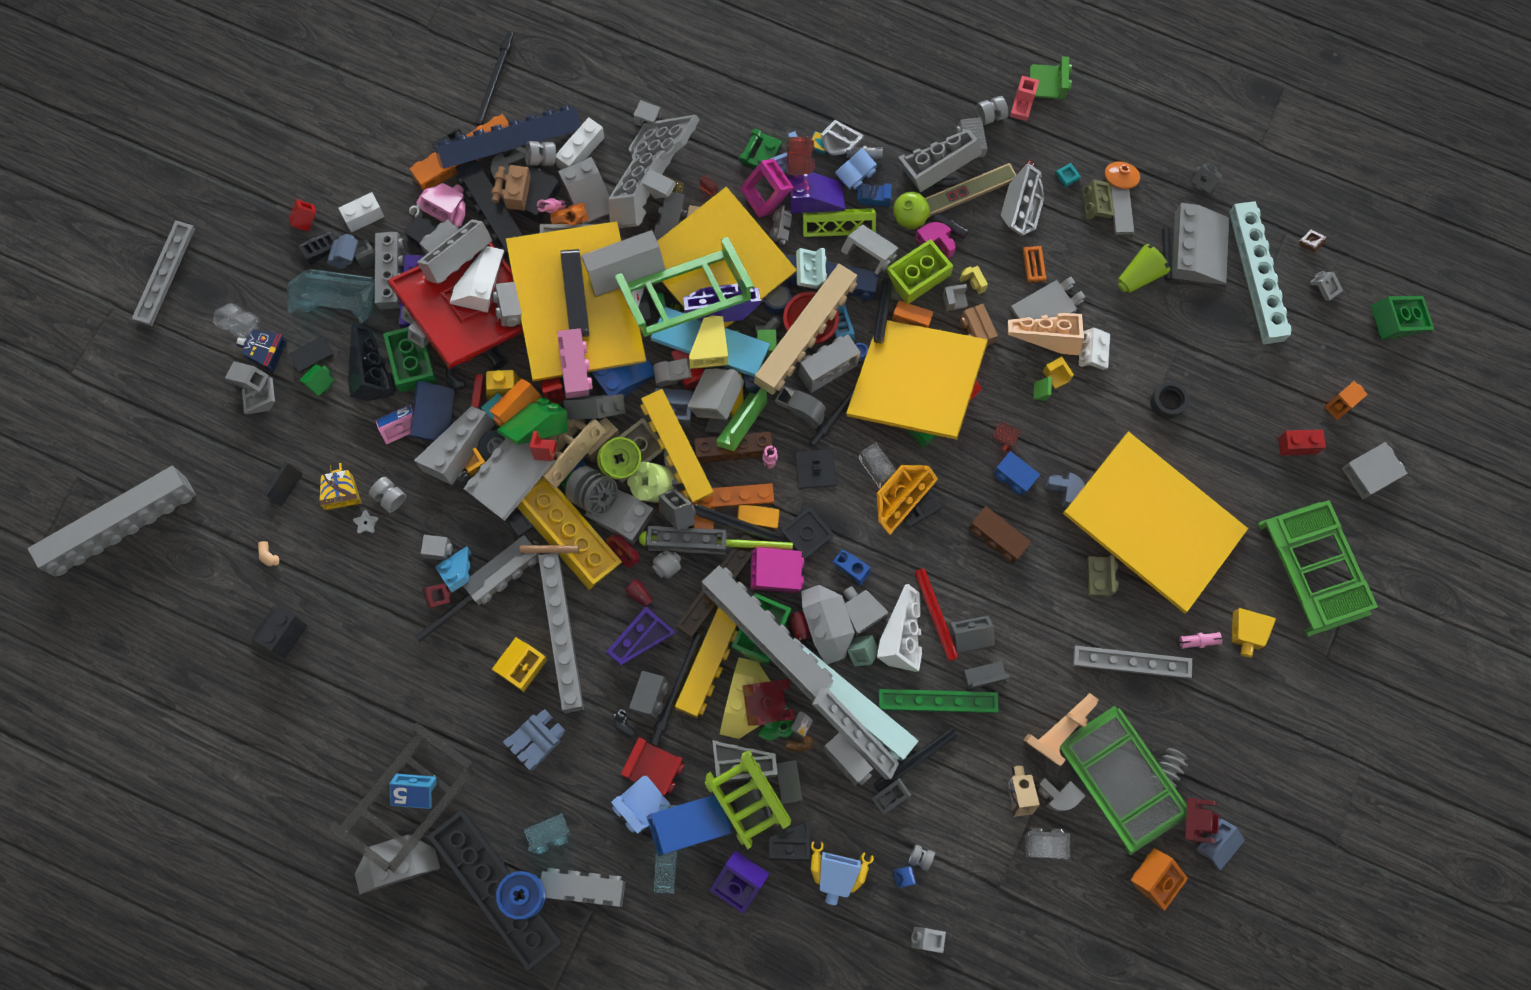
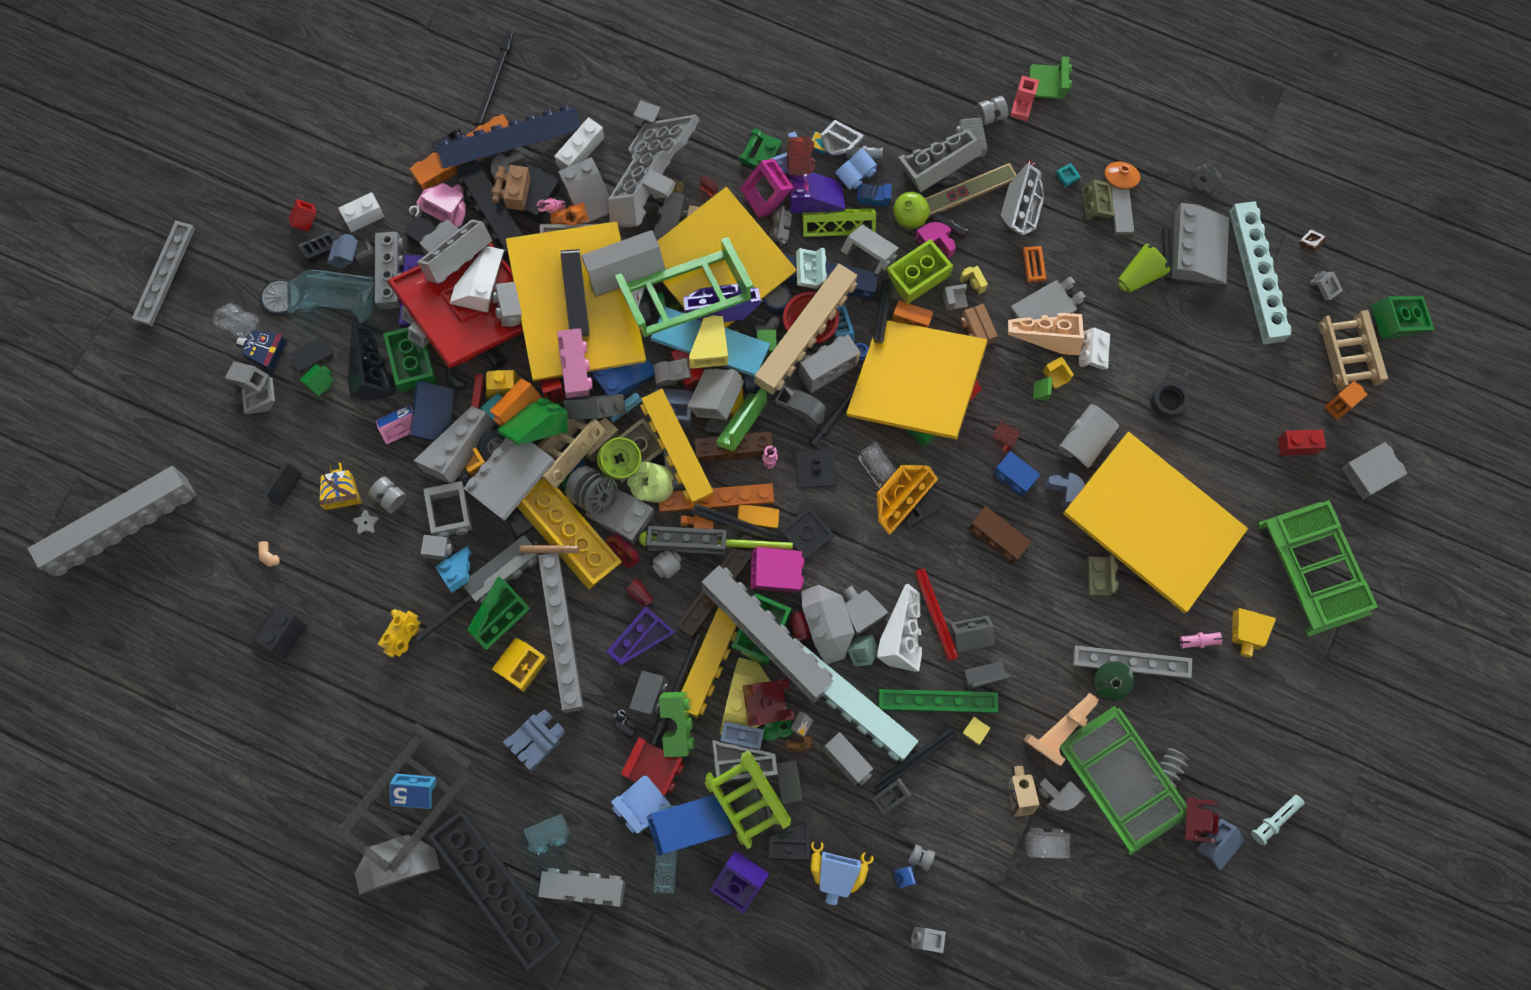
(274, 297): none -> light grey wheel
(399, 632): none -> yellow brick
(436, 595): dark red brick -> none
(446, 491): none -> light grey window
(497, 613): none -> green wedge
(508, 898): blue wheel -> none
(540, 153): light grey wheel -> none
(541, 448): red panel -> none
(629, 403): none -> medium azure axle
(676, 706): none -> bright green arch
(677, 509): dark grey brick -> none
(742, 736): none -> sand blue panel
(852, 566): blue leg -> none
(855, 733): light grey plate -> none
(976, 730): none -> light yellow tile
(1089, 435): none -> light grey panel
(1107, 674): none -> dark green dish
(1159, 878): orange slope -> none
(1269, 823): none -> light aqua pin
(1366, 339): none -> tan fence

